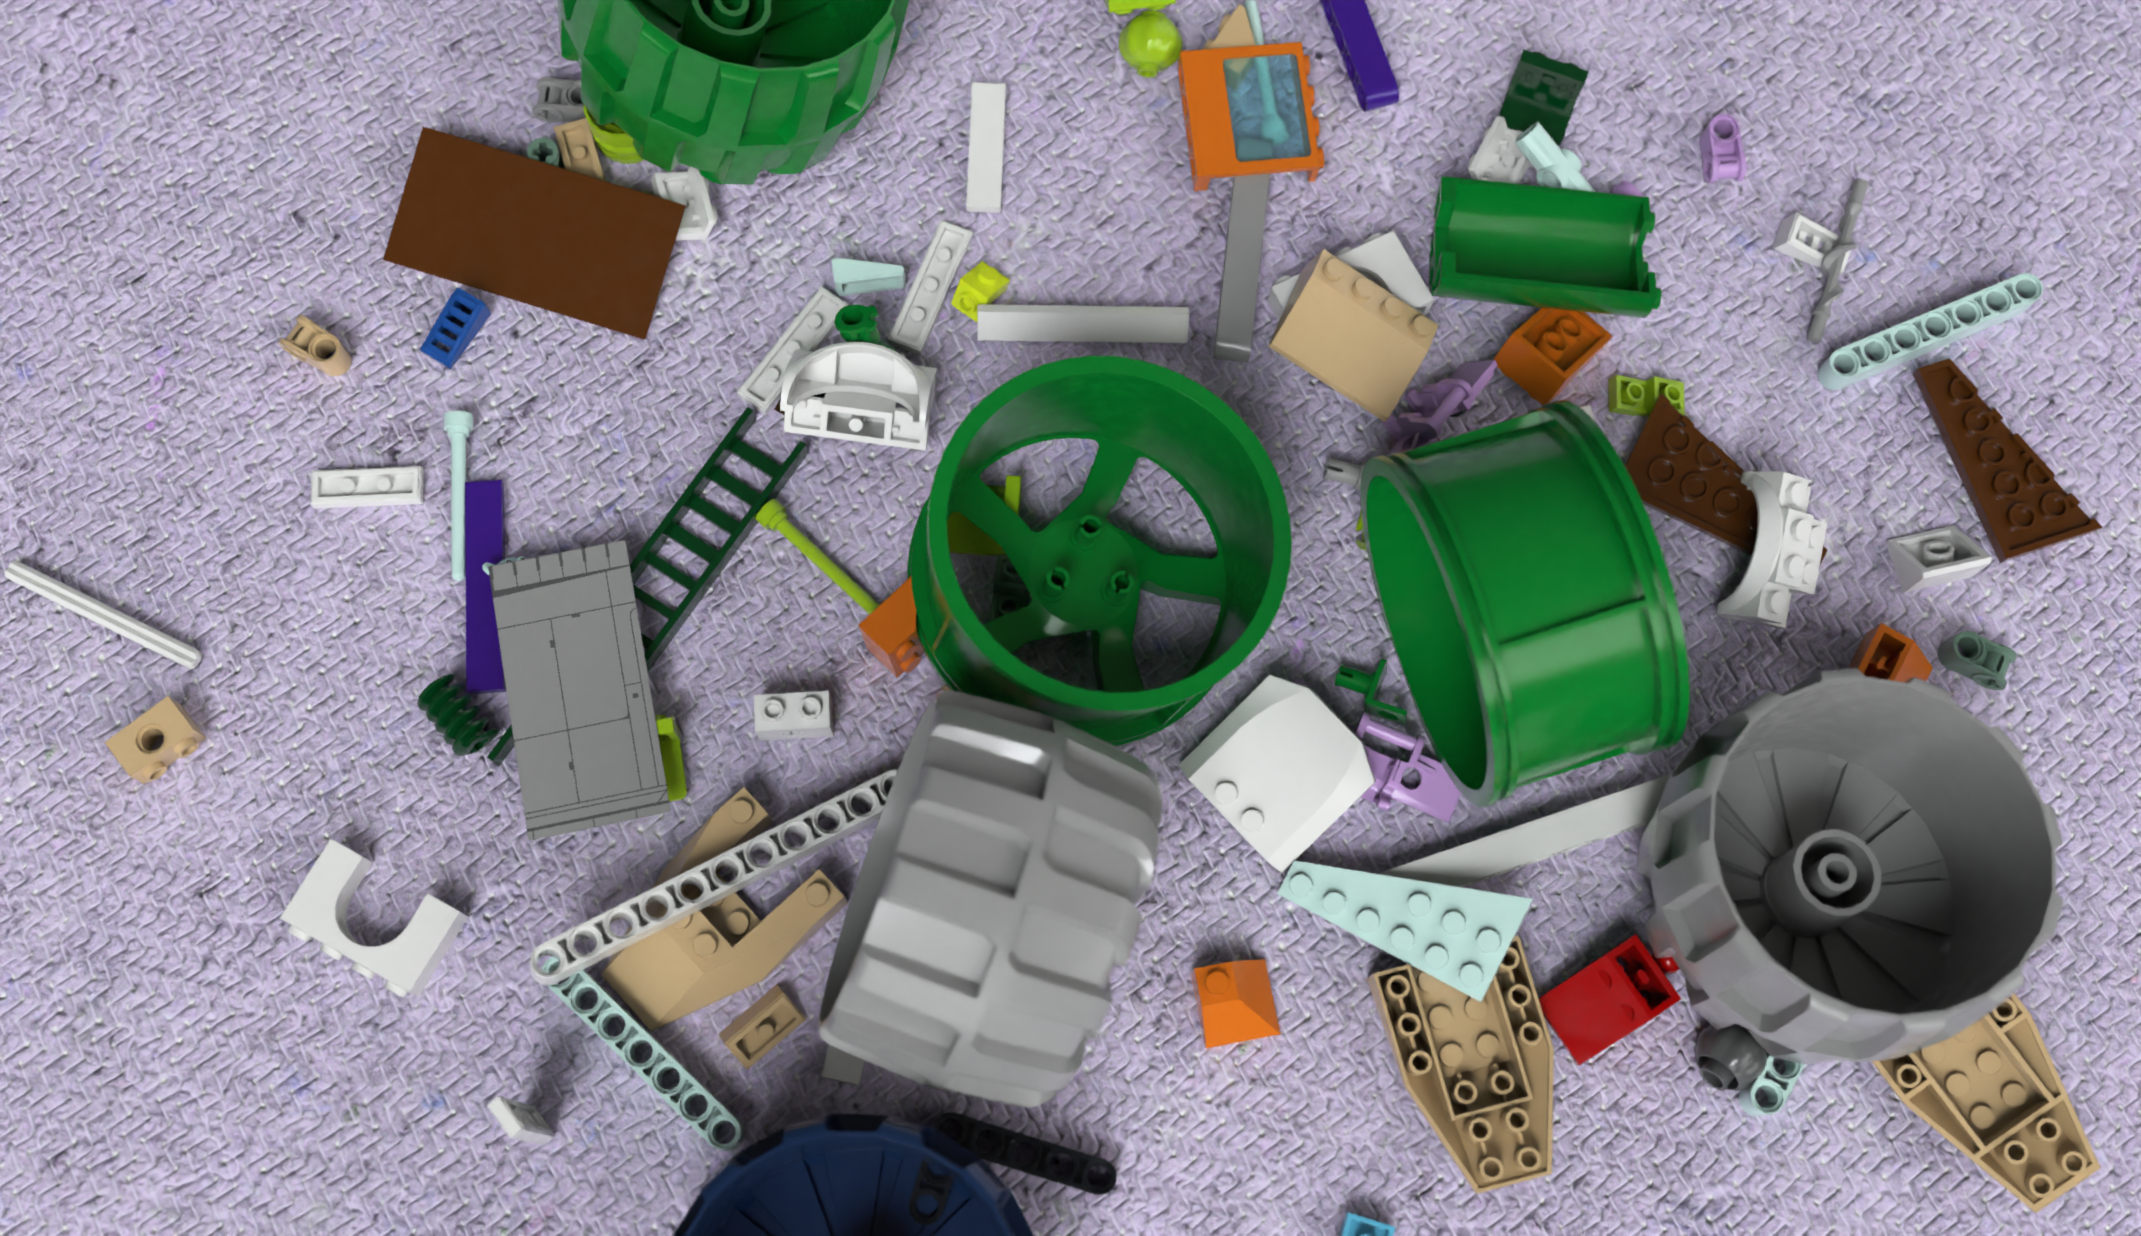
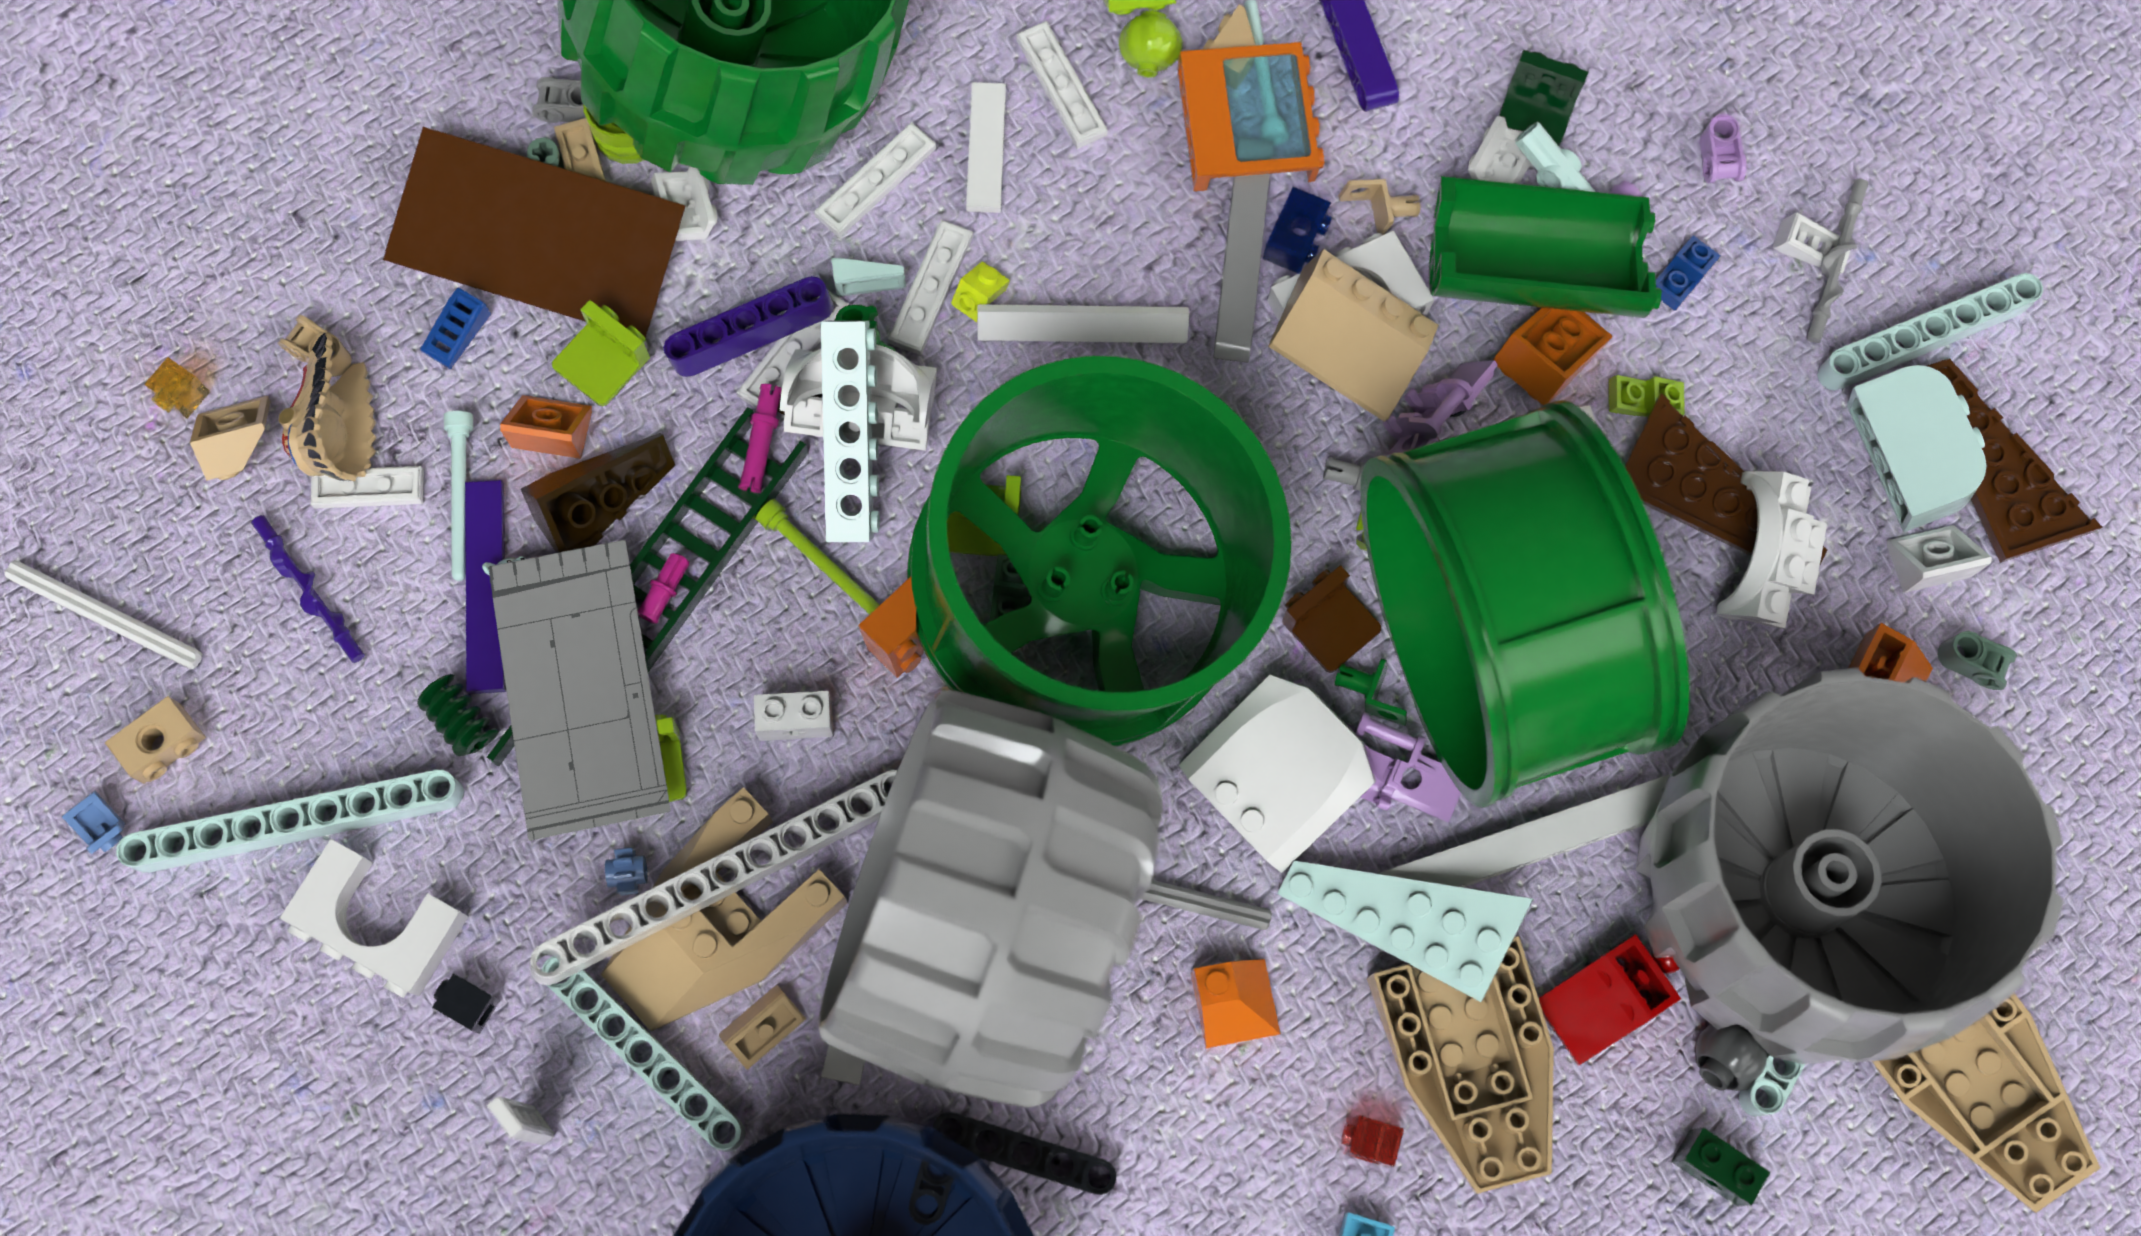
(95, 823): none -> medium blue bracket
(176, 389): none -> clear yellow brick
(228, 436): none -> tan slope
(273, 820): none -> light aqua beam
(310, 600): none -> dark purple piece
(329, 426): none -> tan piece
(464, 1003): none -> black brick
(547, 426): none -> orange slope
(587, 497): none -> dark brown wedge
(601, 355): none -> lime bracket
(626, 871): none -> medium blue gear
(663, 588): none -> dark pink axle
(731, 326): none -> dark purple beam
(763, 424): none -> dark pink pin
(841, 523): none -> light aqua brick
(875, 180): none -> white tile
(1061, 85): none -> white tile
(1208, 905): none -> light grey axle
(1299, 212): none -> clear blue brick
(1330, 620): none -> reddish brown bracket
(1372, 1141): none -> clear red brick
(1383, 205): none -> tan bracket
(1685, 272): none -> blue slope
(1720, 1167): none -> dark green brick
(1919, 443): none -> light aqua brick

